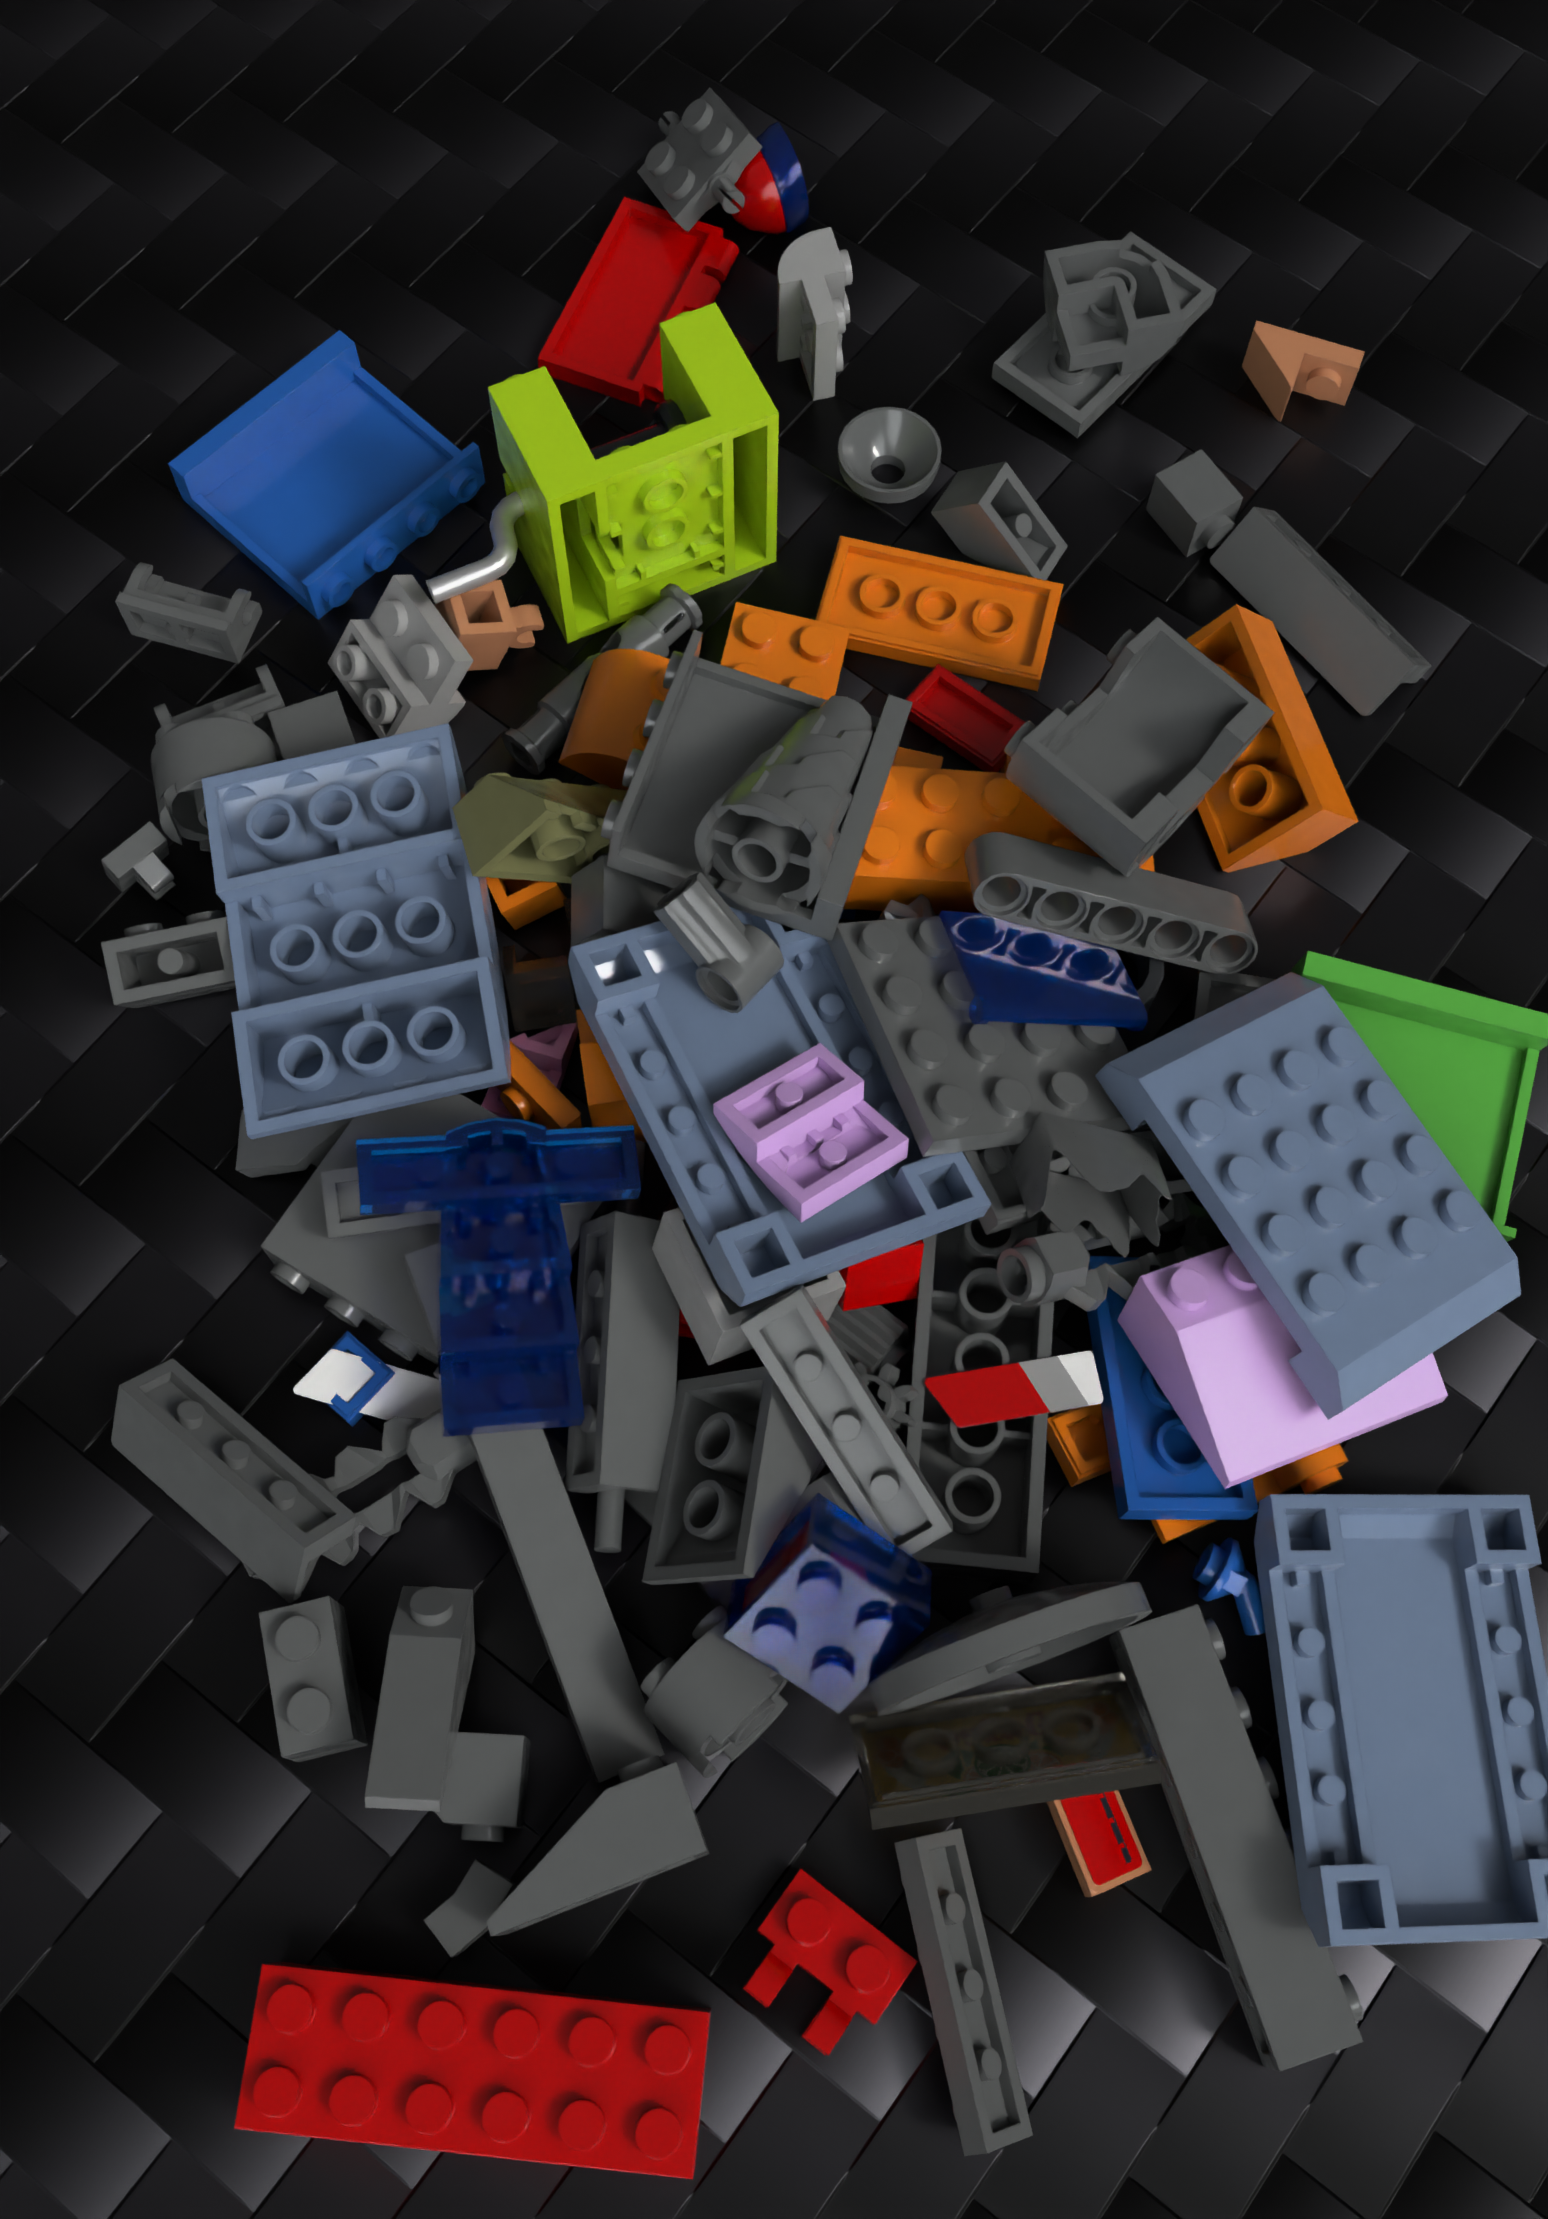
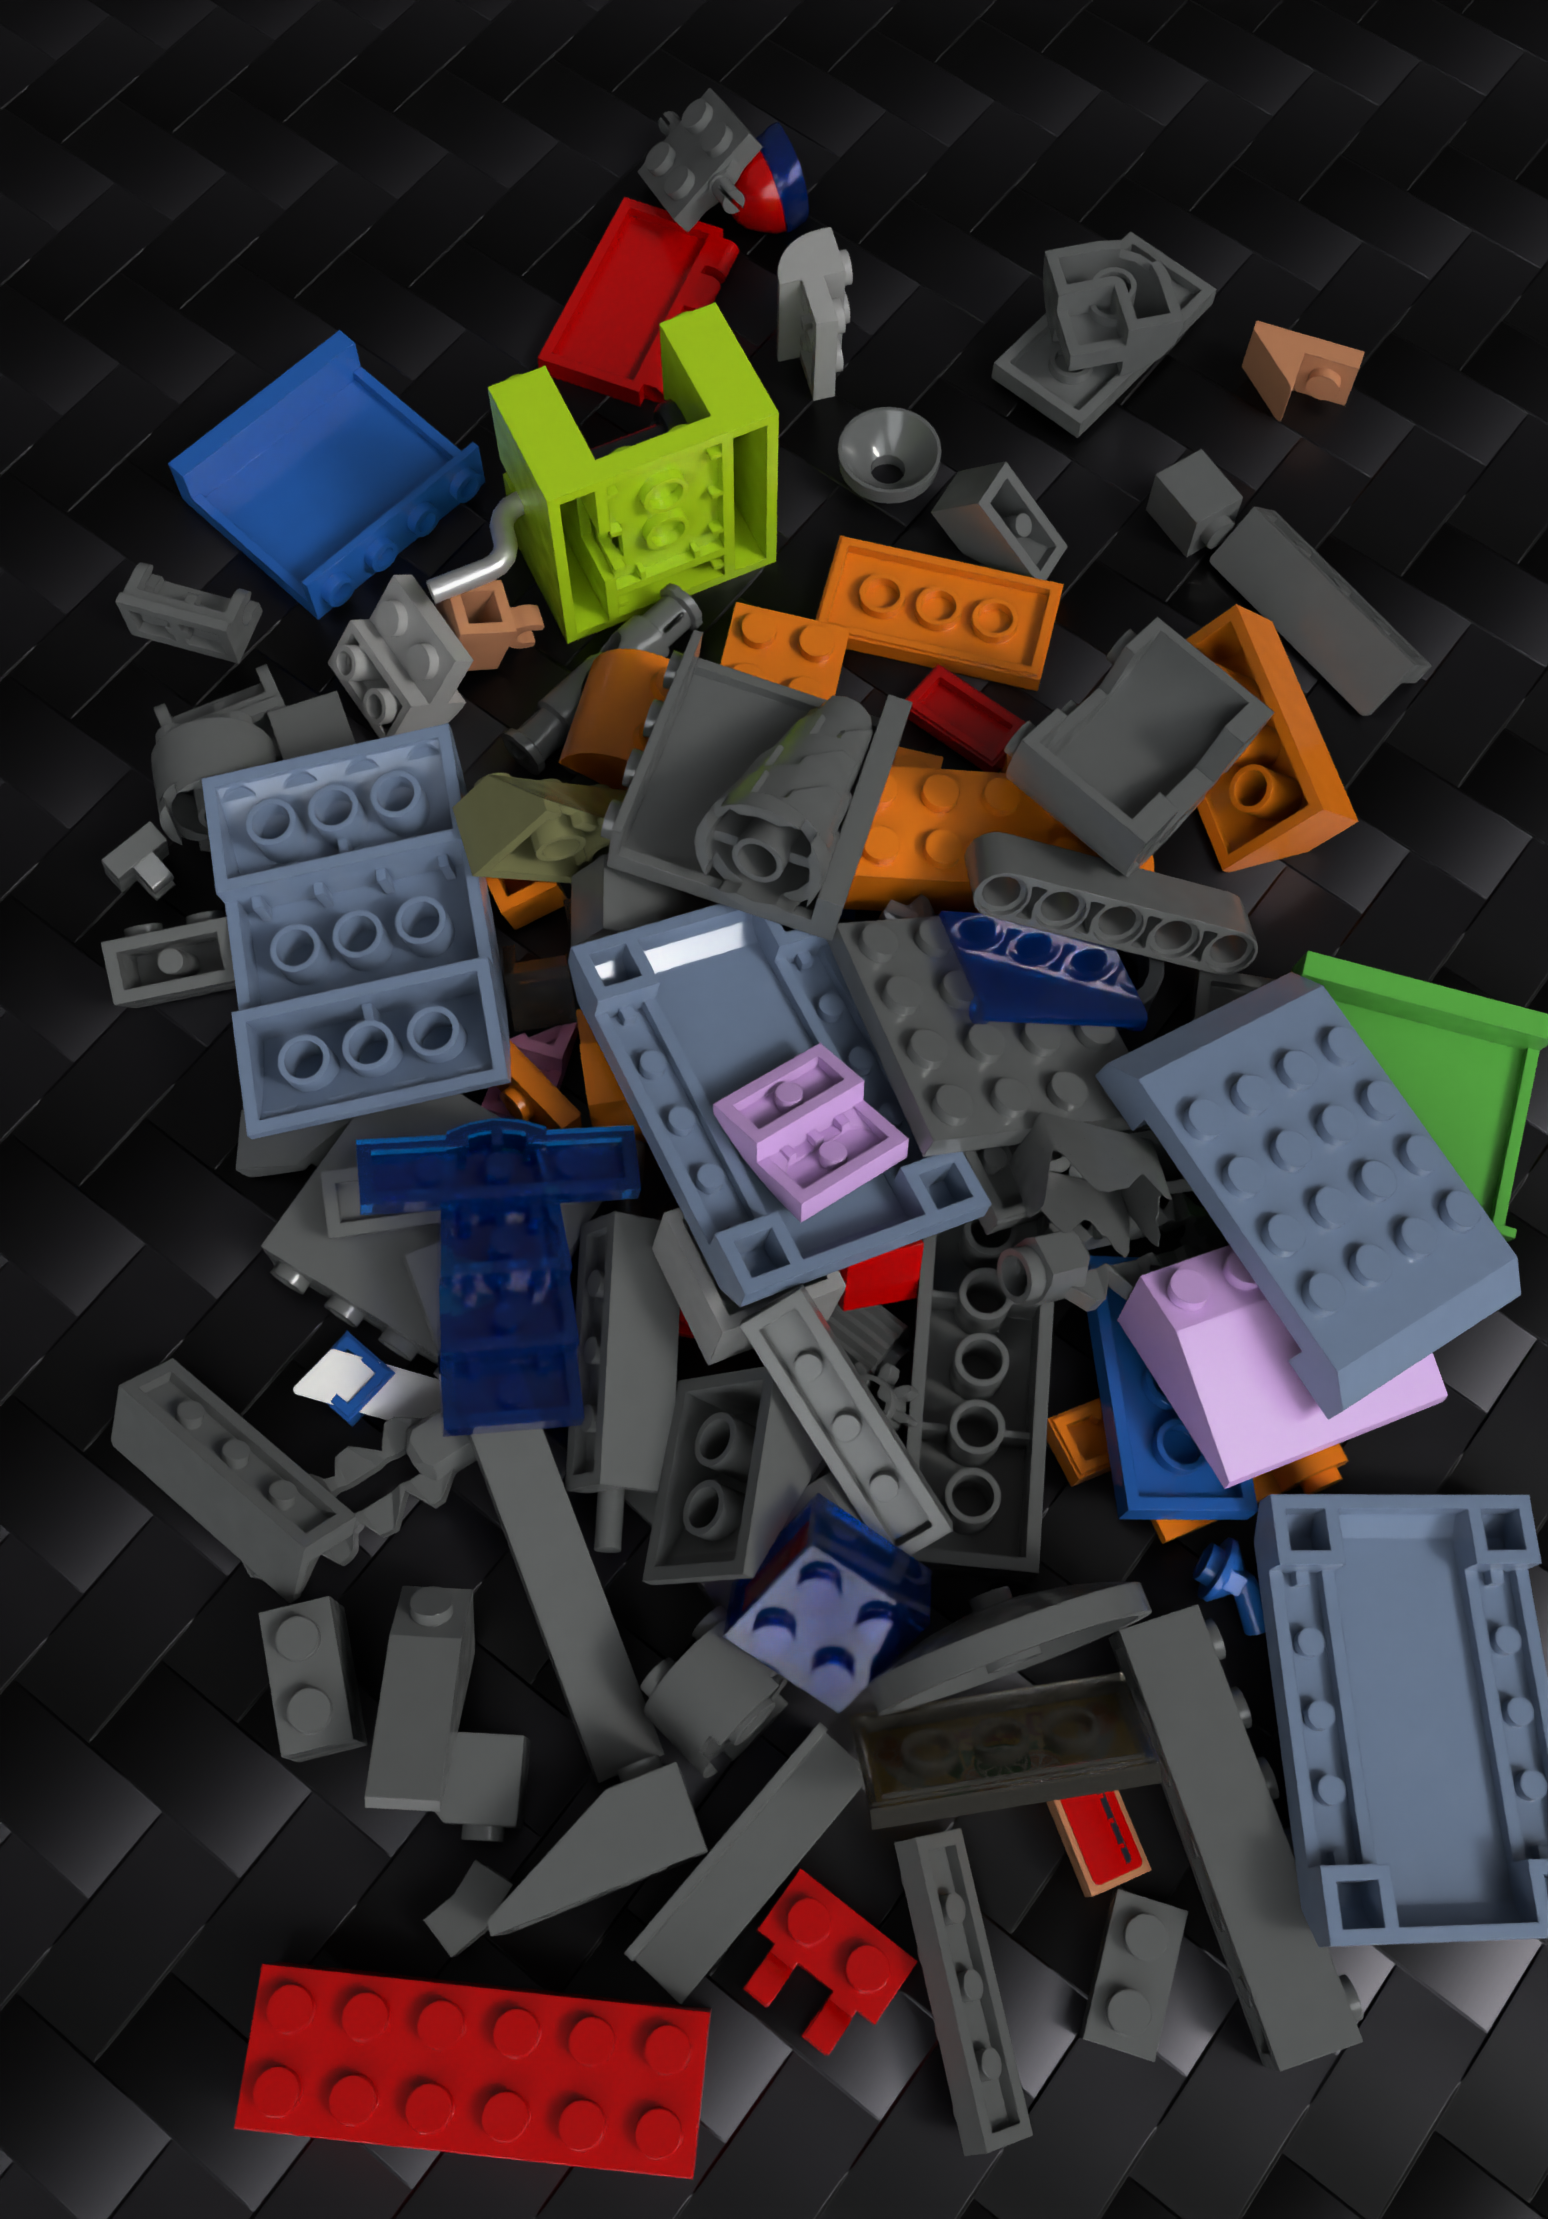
(731, 956): dark grey piece -> none
(747, 1865): none -> dark grey panel
(1018, 1389): sticker -> none
(1133, 1974): none -> dark grey plate

